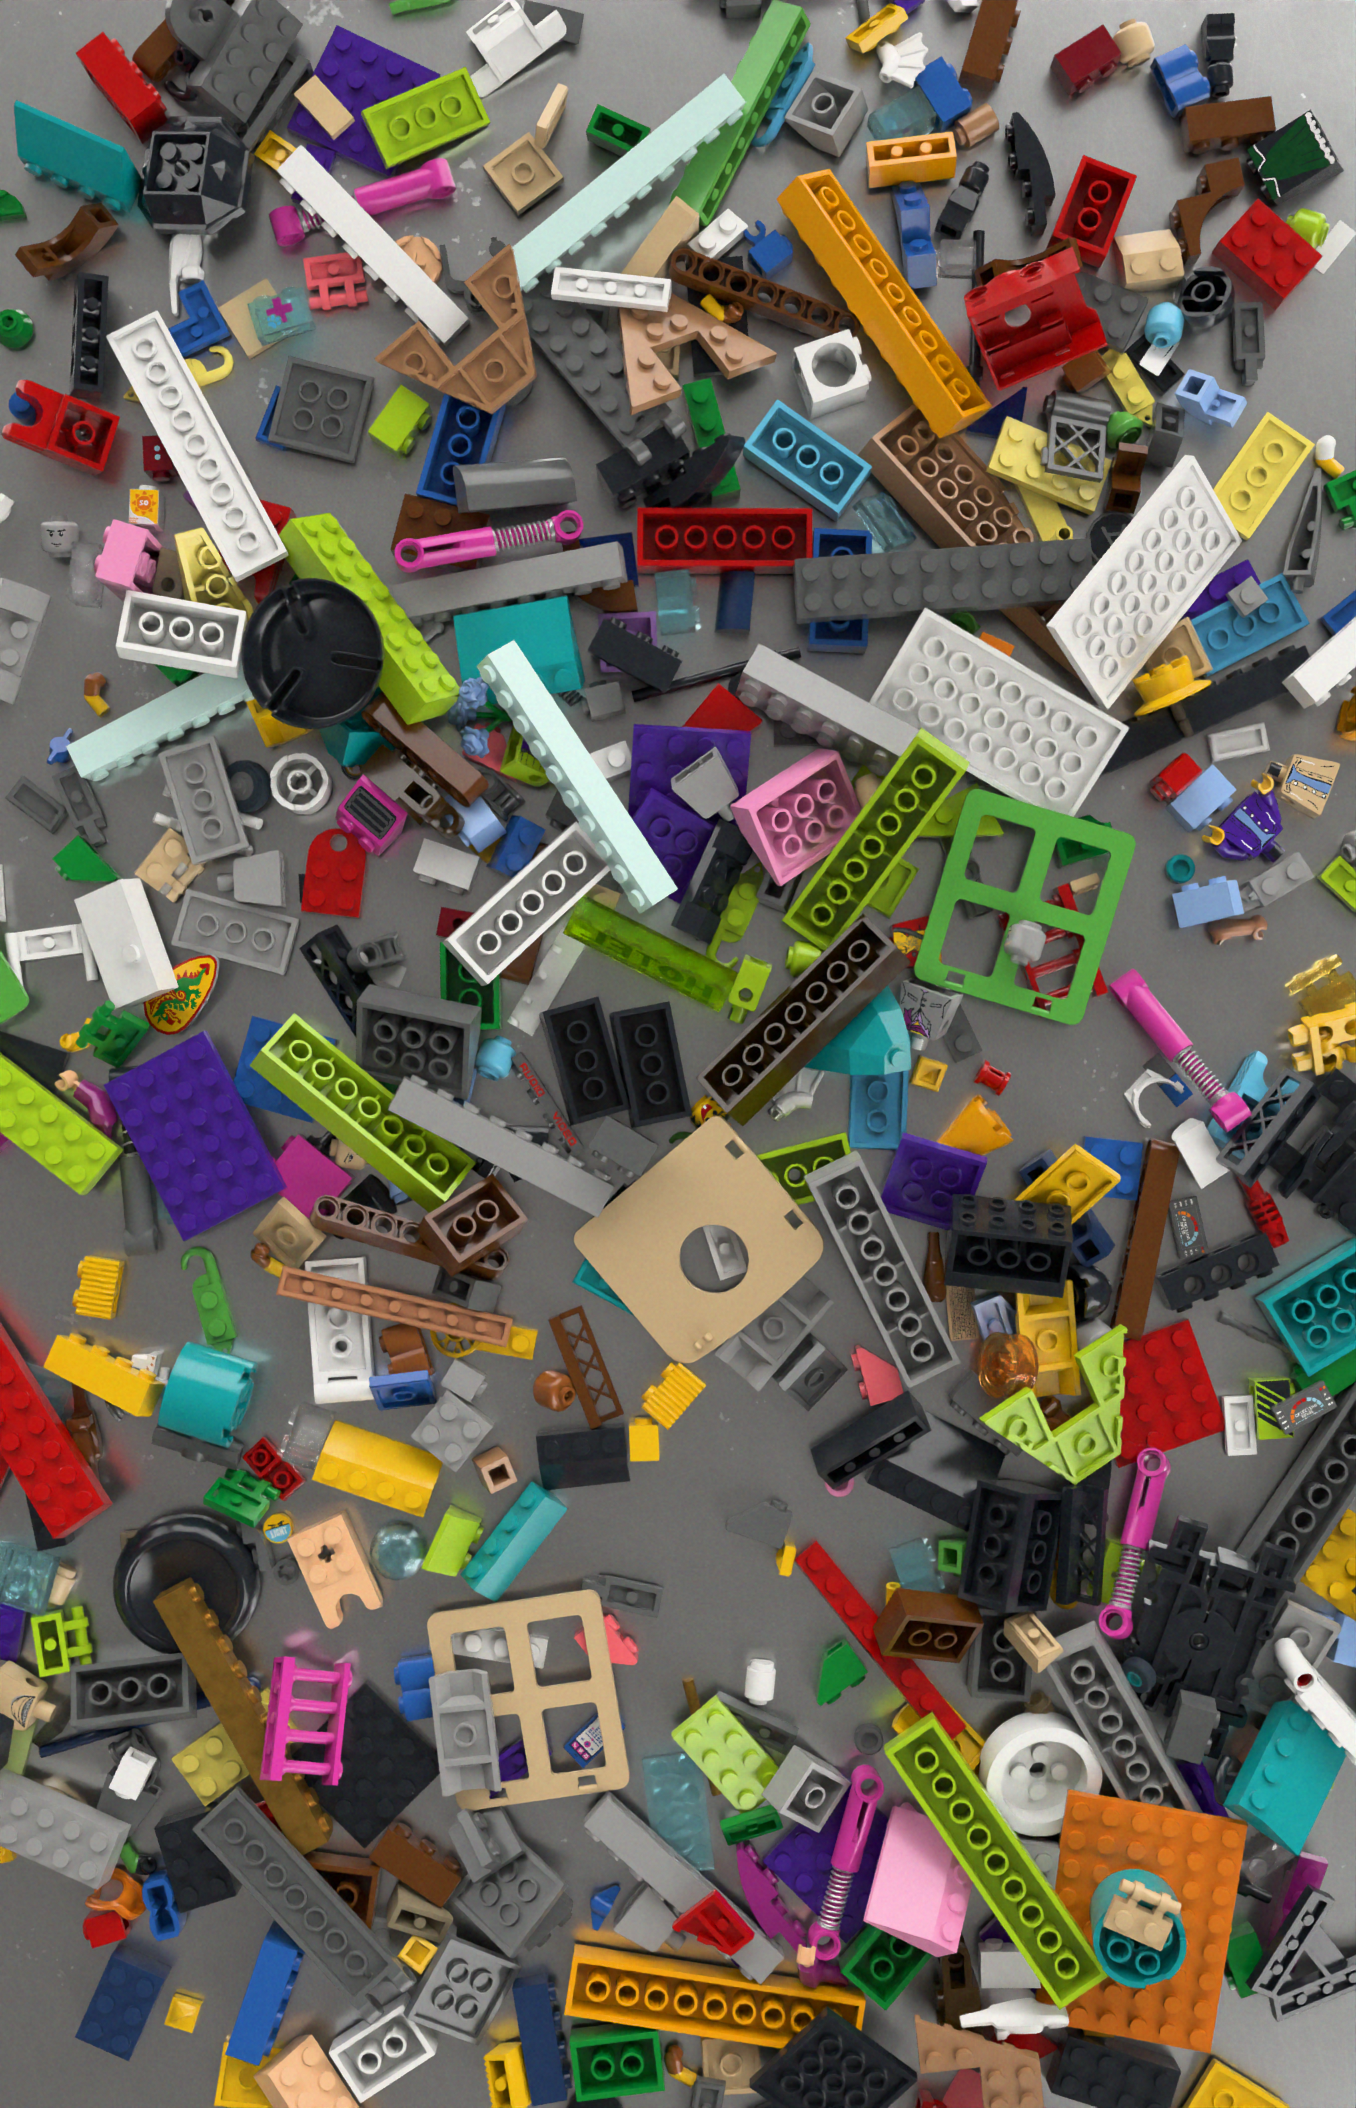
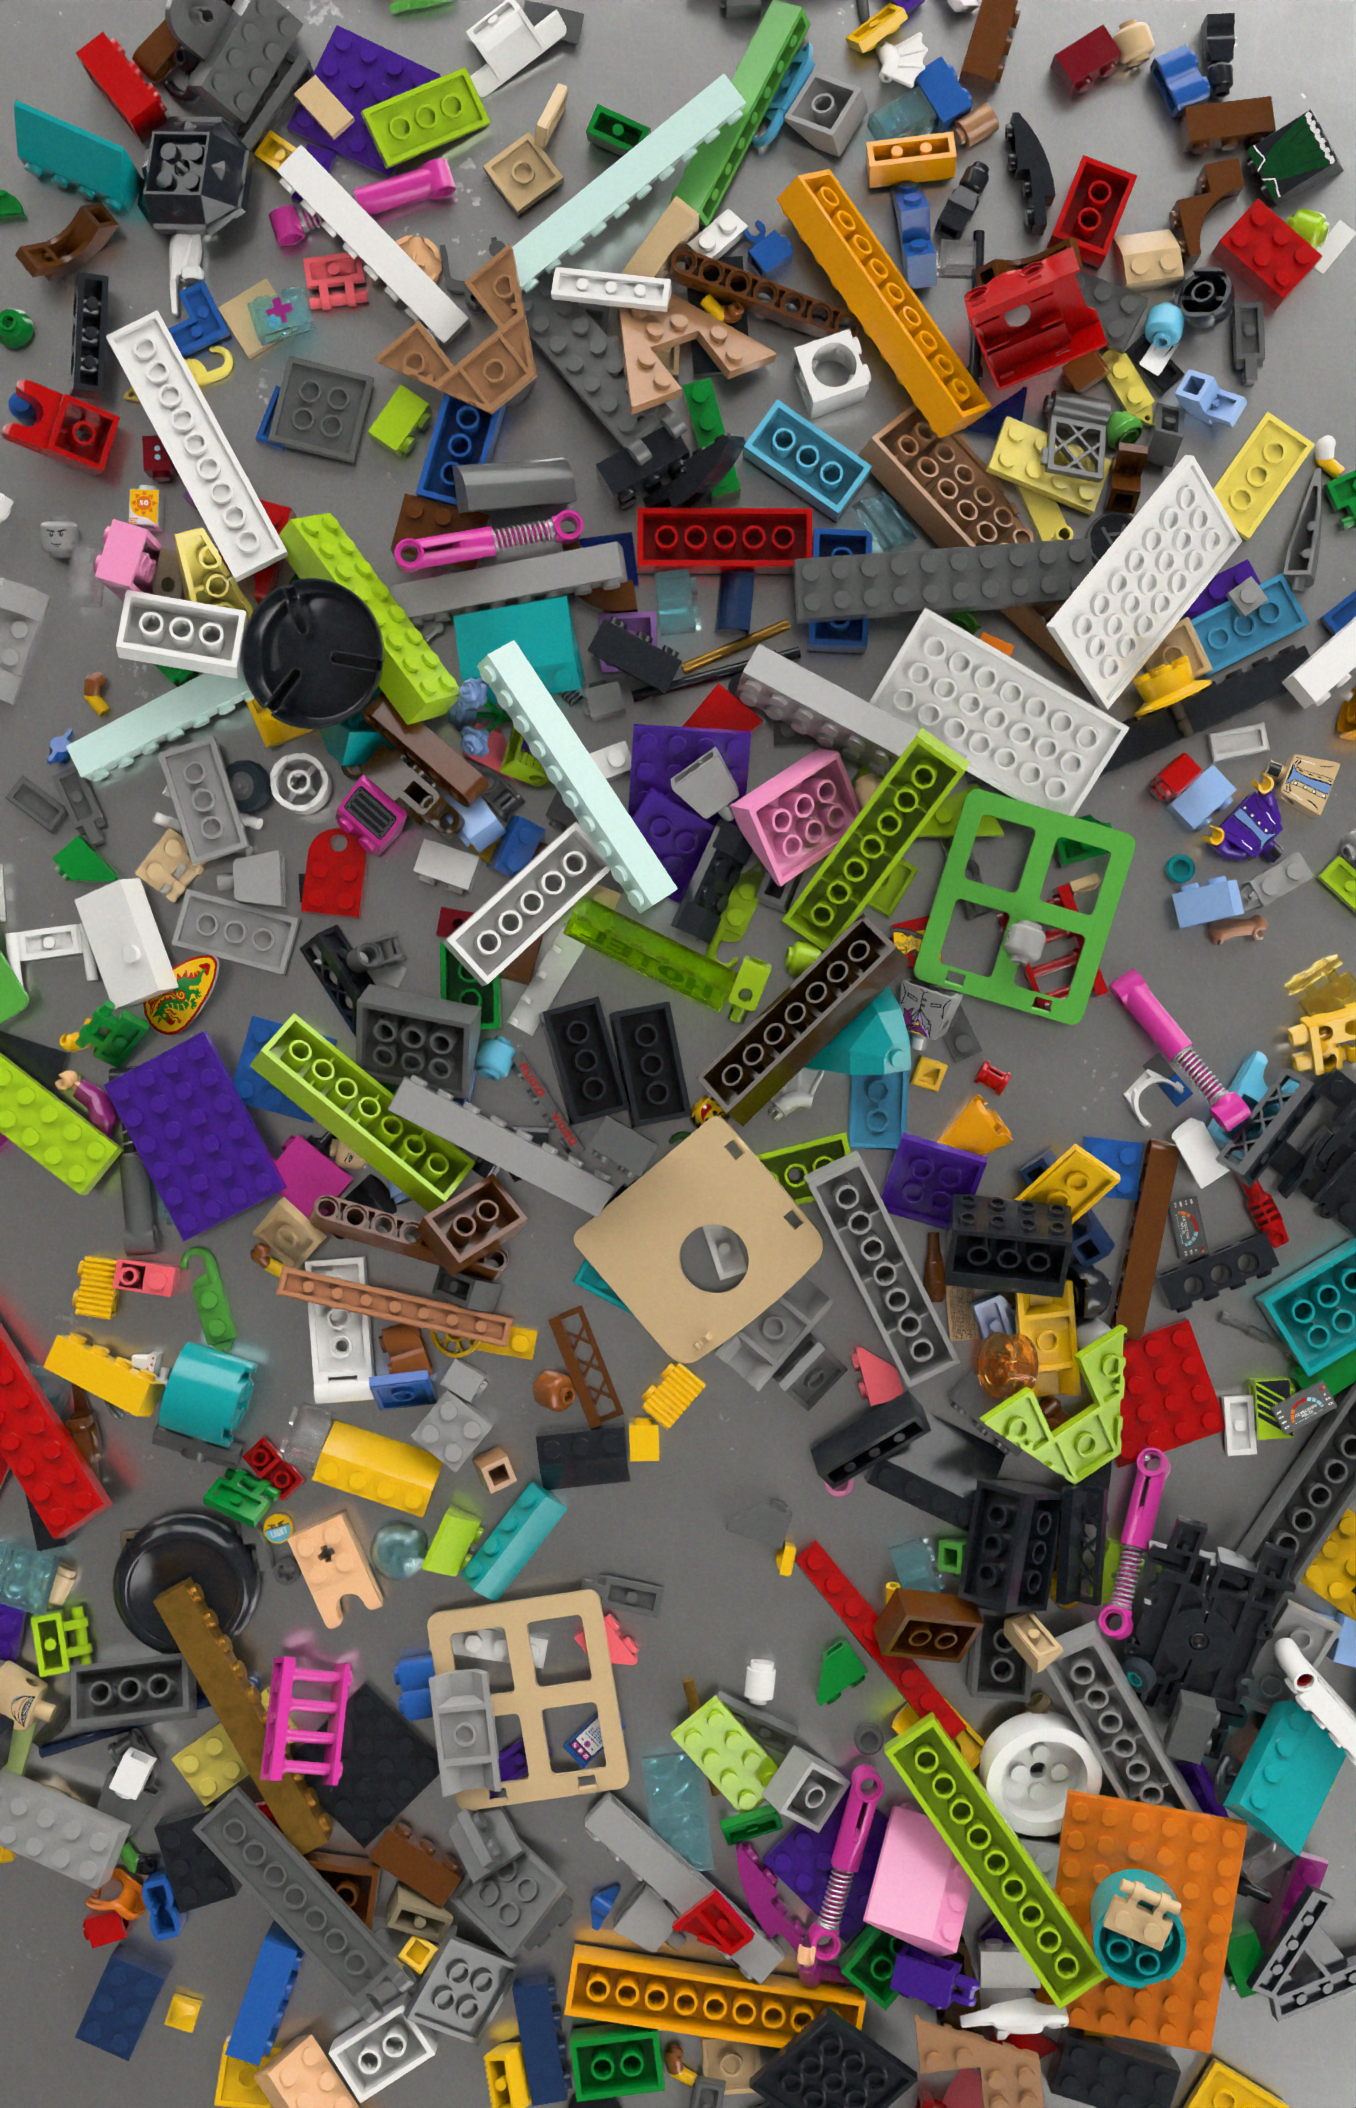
(147, 1277): none -> coral slope
(735, 646): none -> pearl gold bar
(932, 1979): none -> dark purple brick

